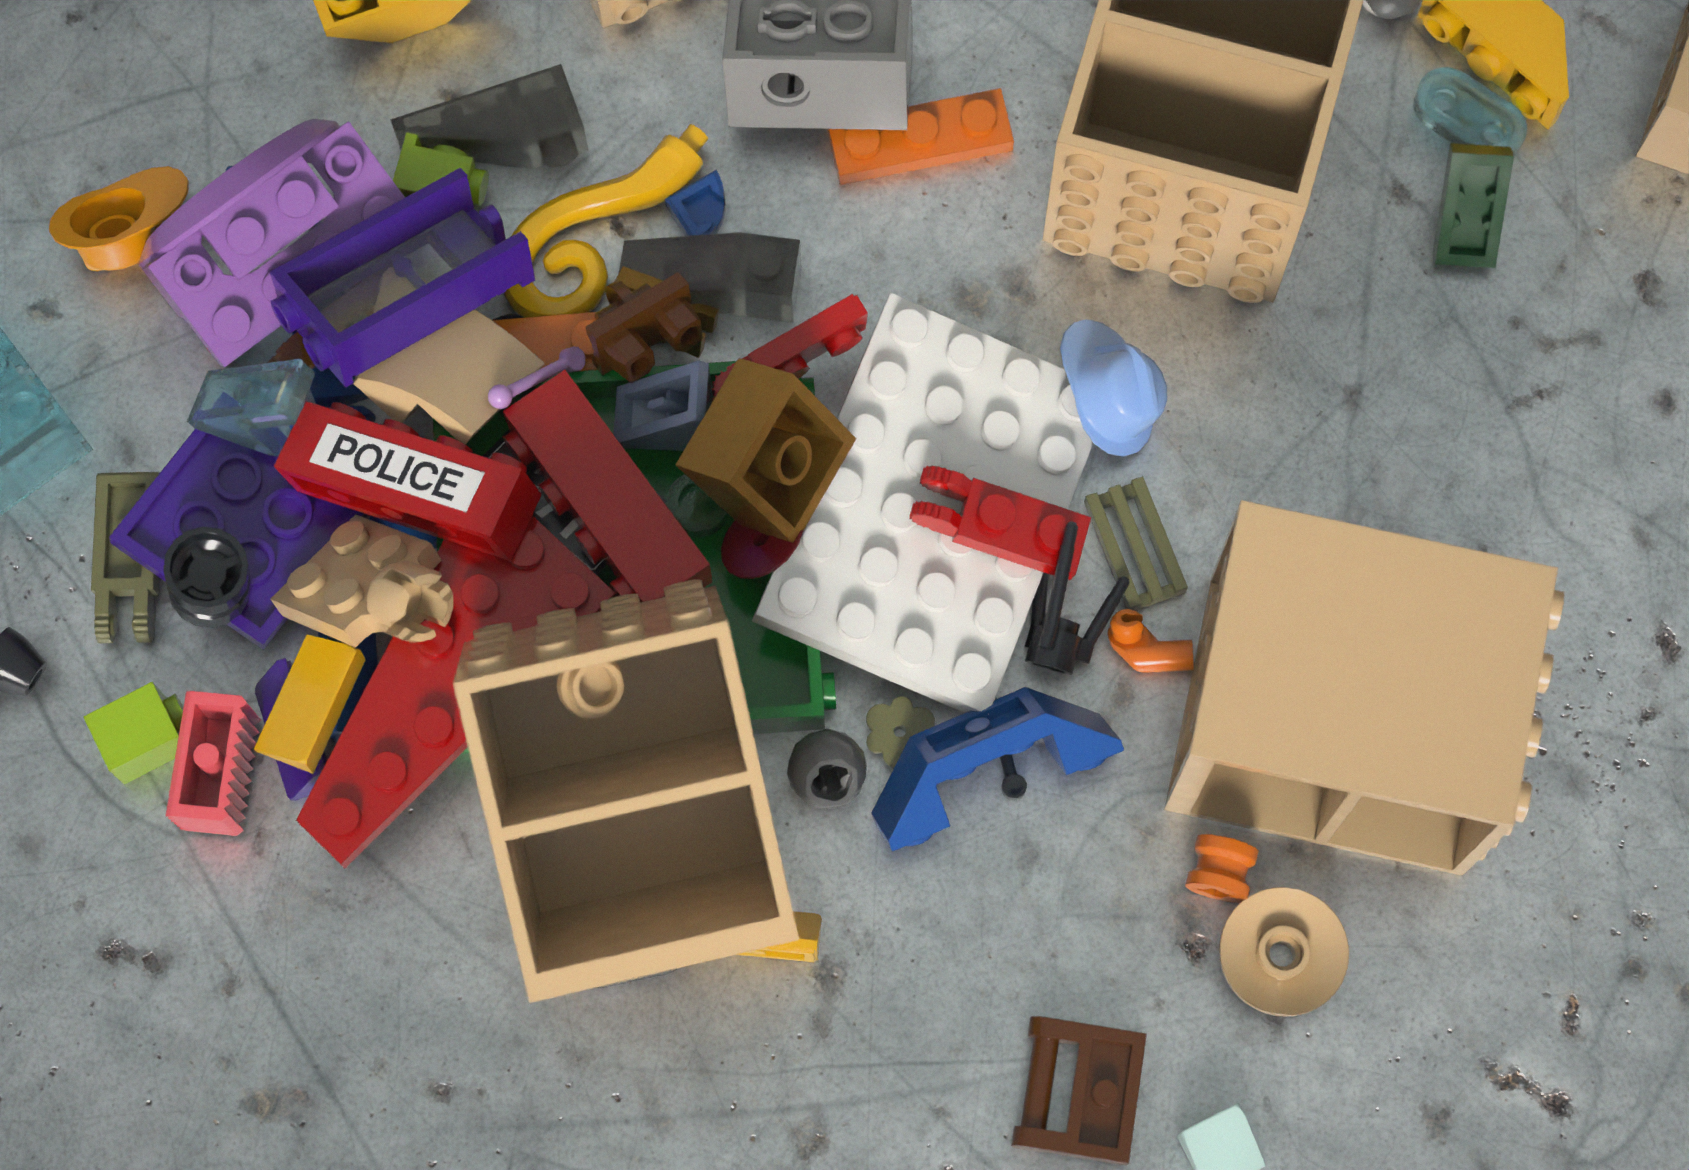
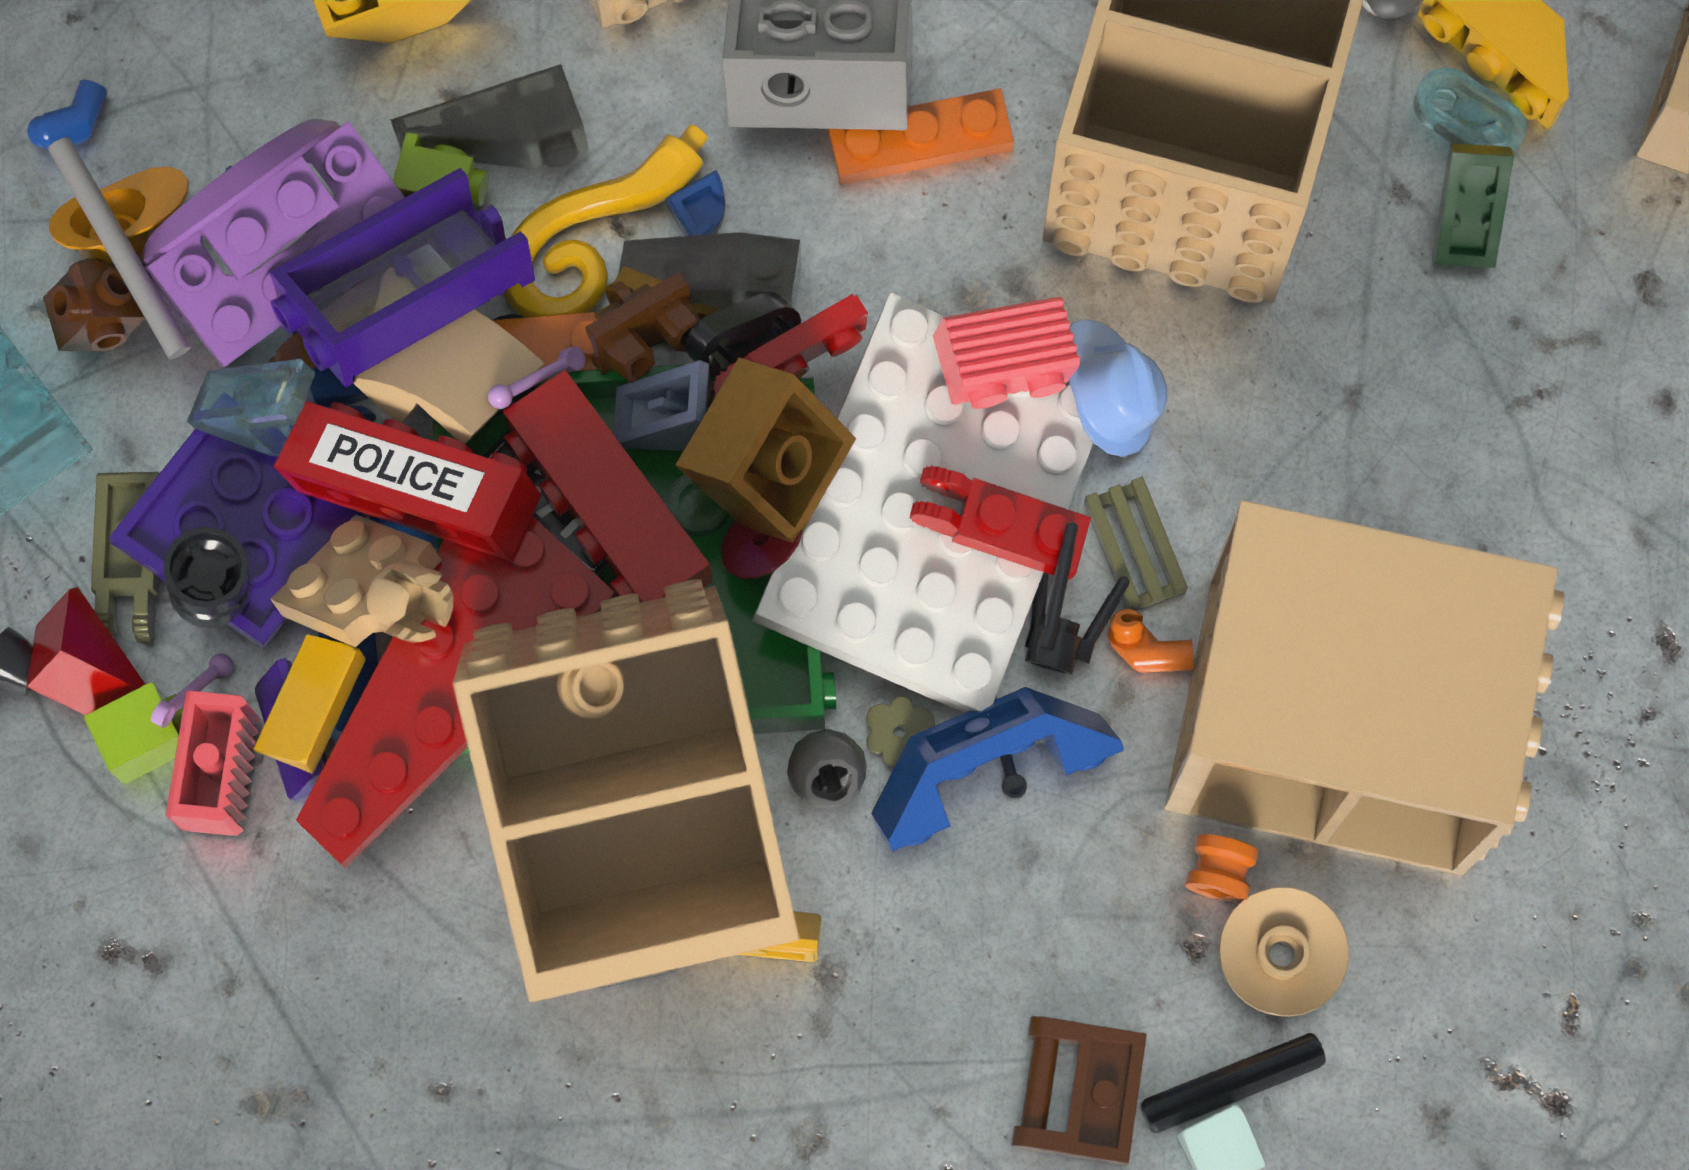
(72, 121): none -> blue arm
(78, 658): none -> red slope
(91, 308): none -> reddish brown brick
(119, 248): none -> light grey bar
(219, 666): none -> lavender hinge
(740, 330): none -> black beam
(1006, 352): none -> coral brick
(1233, 1082): none -> black axle

